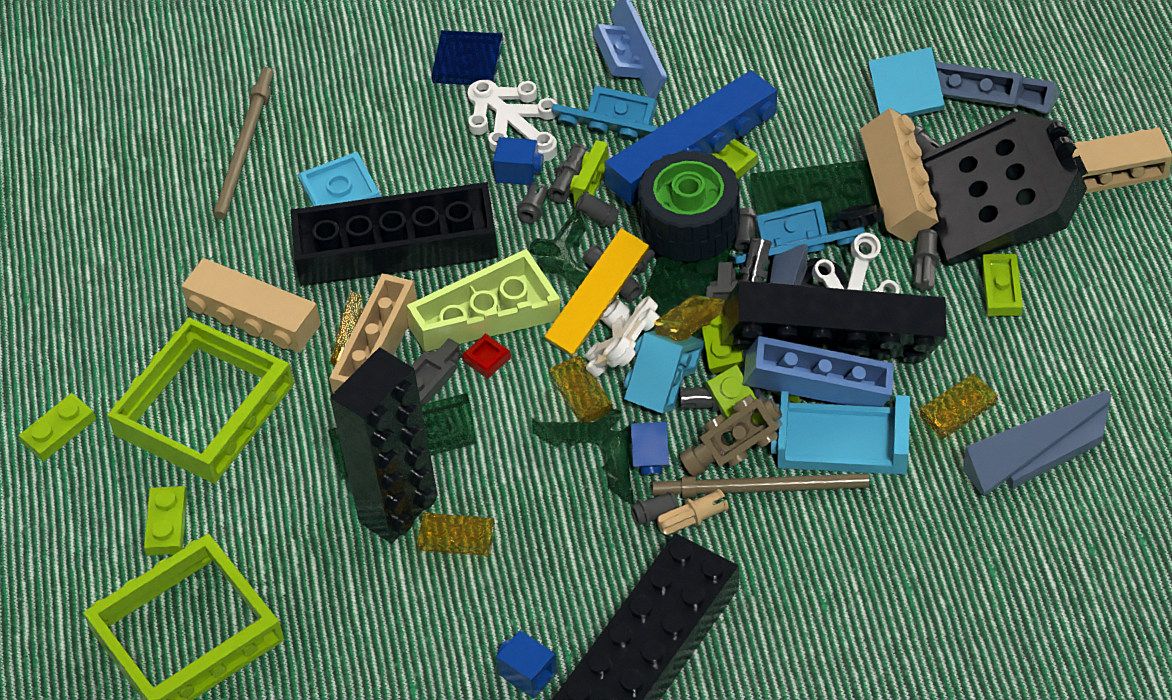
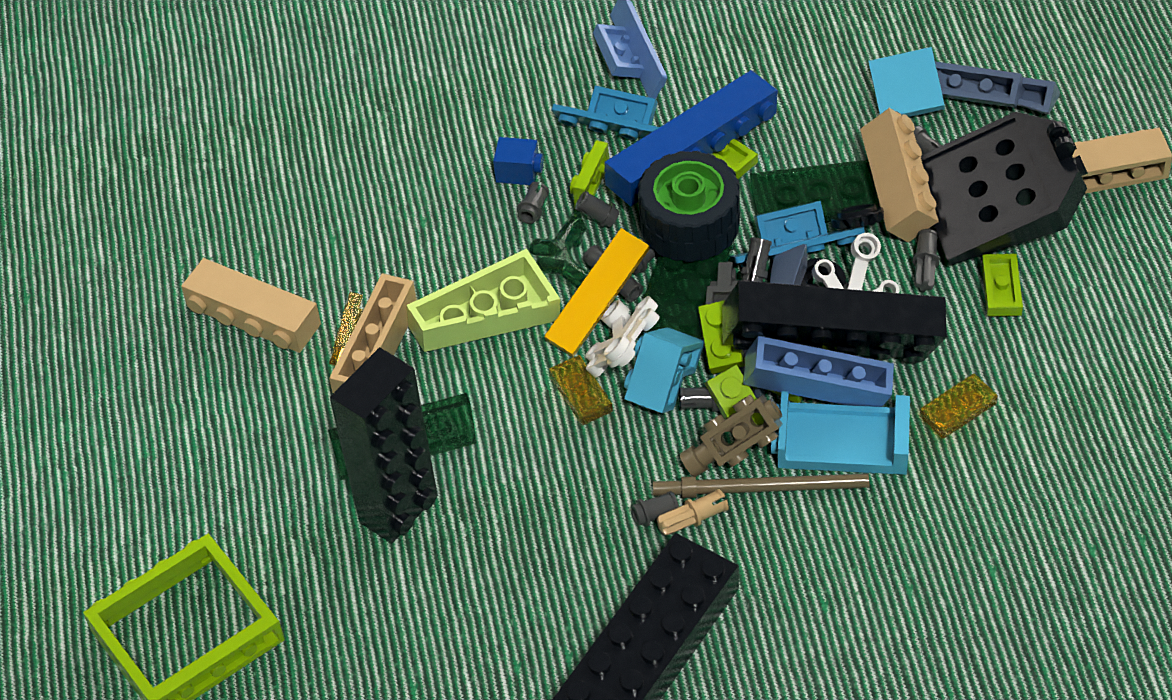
(57, 427): lime plate -> none
(165, 520): lime plate -> none
(238, 430): lime window -> none
(258, 97): dark tan bar -> none
(338, 181): medium azure tile -> none
(393, 233): black brick -> none
(436, 369): dark grey hinge -> none
(456, 534): clear yellow plate -> none
(467, 57): clear blue tile -> none
(486, 95): white plant -> none
(486, 356): red tile -> none
(526, 663): blue brick -> none
(566, 172): dark grey pin -> none
(601, 434): clear green piece -> none
(650, 447): blue brick -> none
(688, 317): clear yellow plate -> none
(746, 229): dark grey pin -> none
(1037, 444): sand blue wedge -> none

